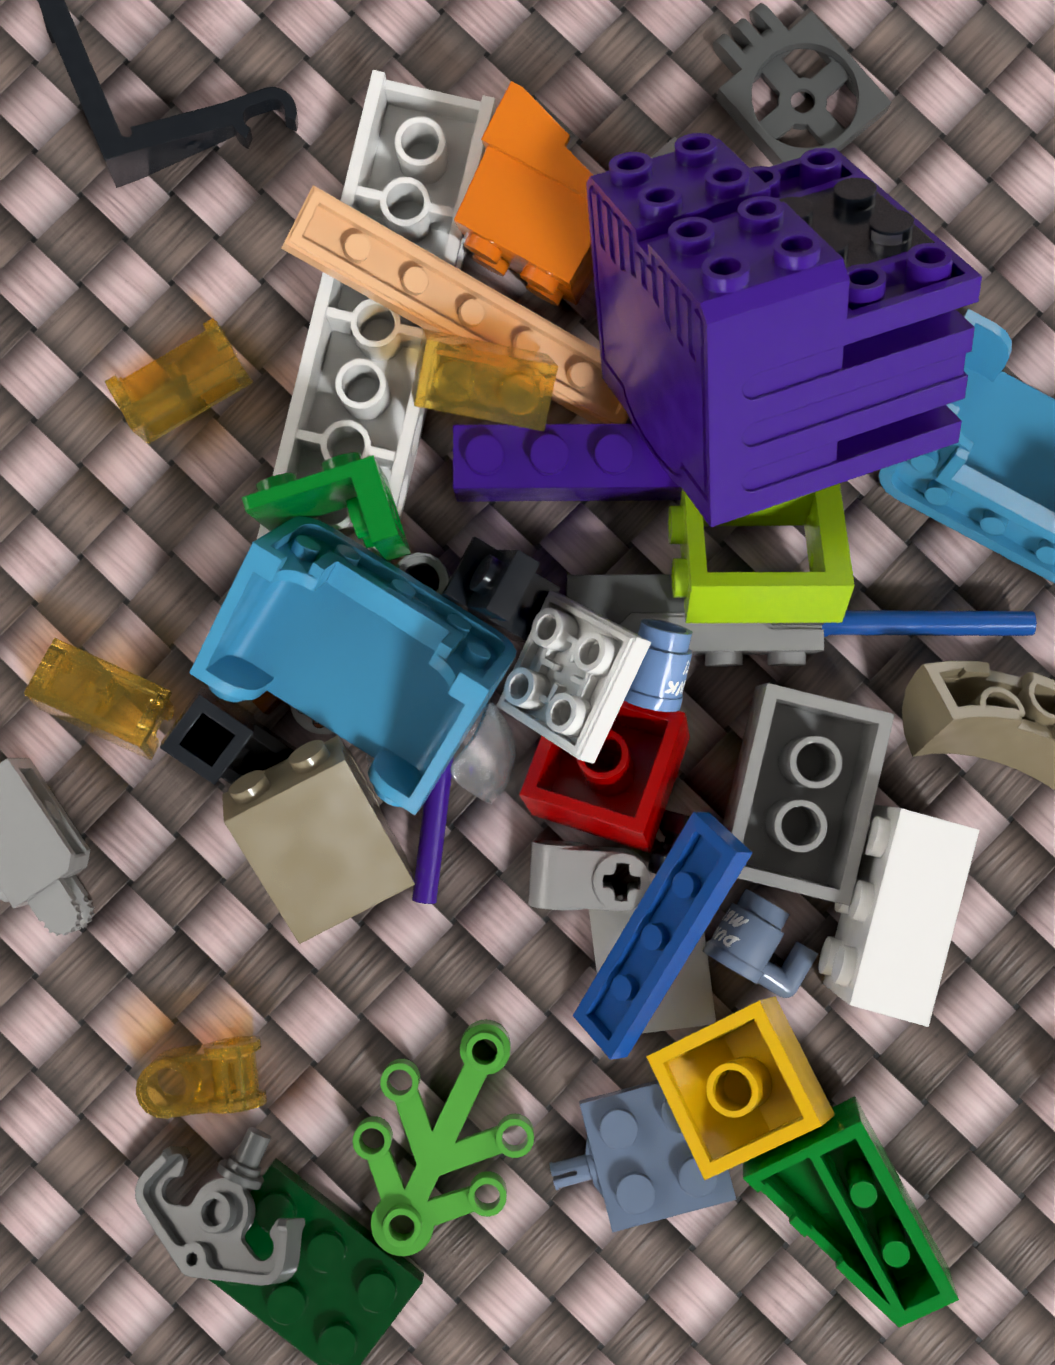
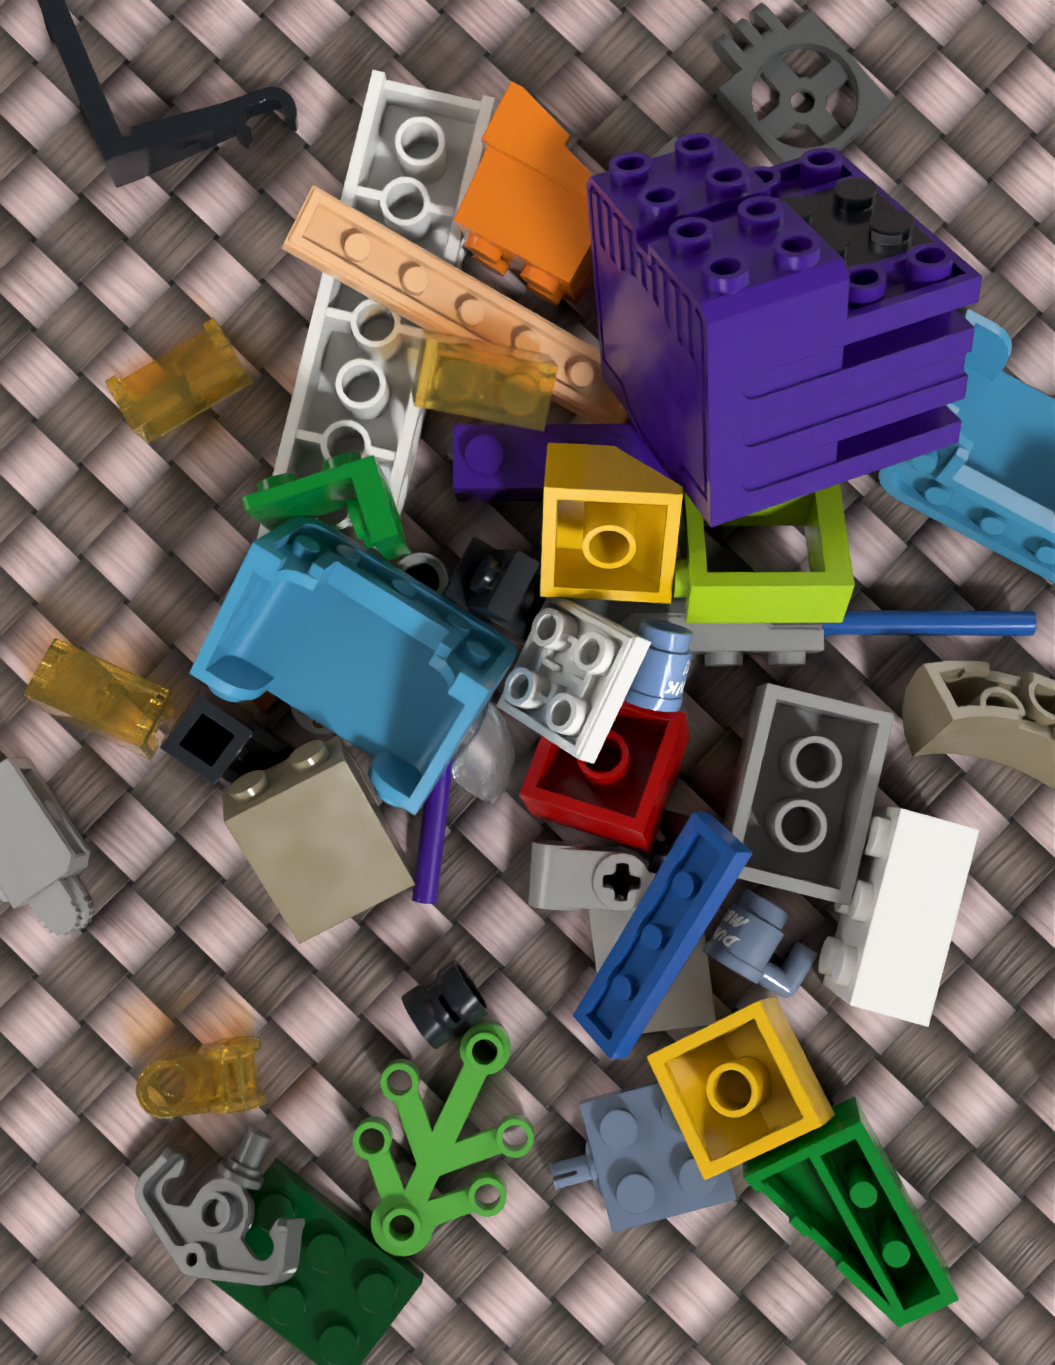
(444, 1004): none -> black wheel
(607, 526): none -> yellow slope

